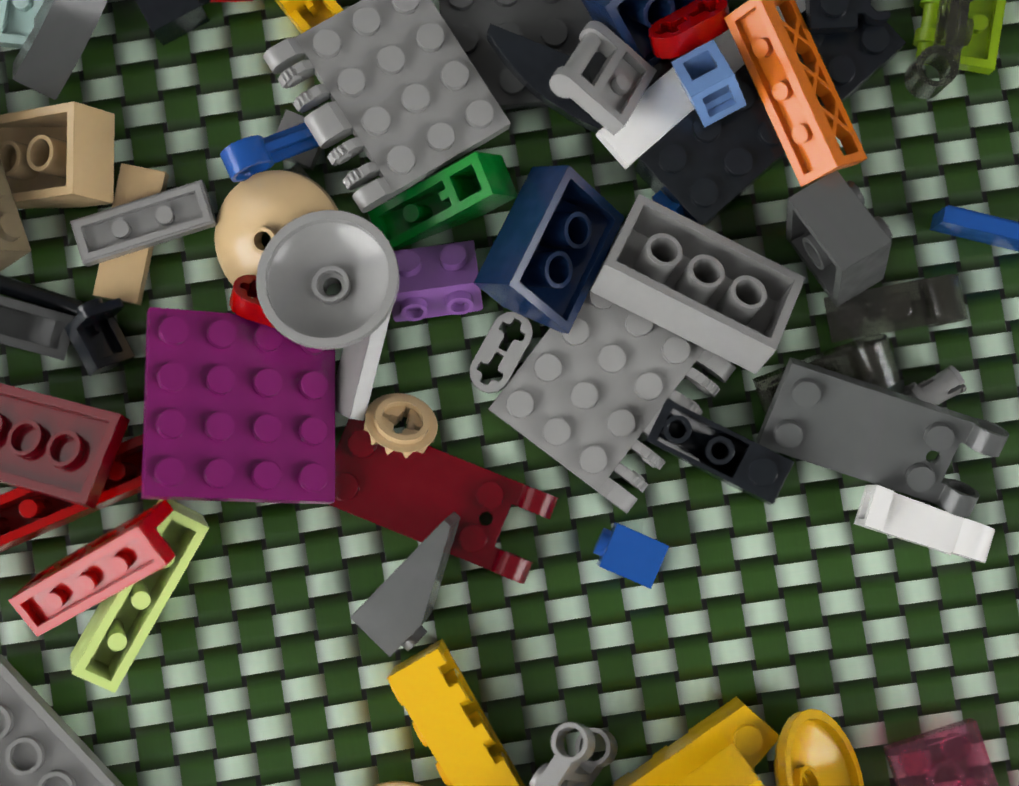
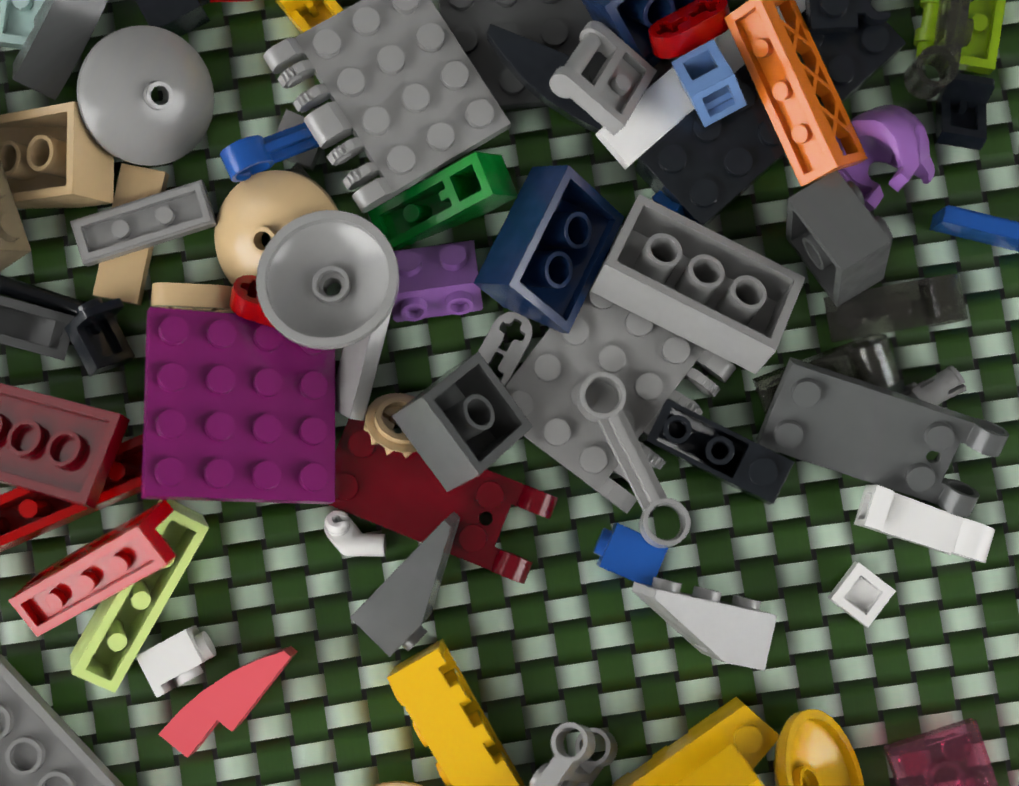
(117, 98): none -> light grey dish
(176, 658): none -> white brick
(191, 296): none -> tan beam
(225, 701): none -> coral slope
(349, 538): none -> white arm
(462, 422): none -> dark grey brick
(632, 460): none -> light grey piece
(719, 629): none -> slope
(861, 594): none -> white plate
(890, 137): none -> medium lavender piece
(962, 111): none -> black bracket

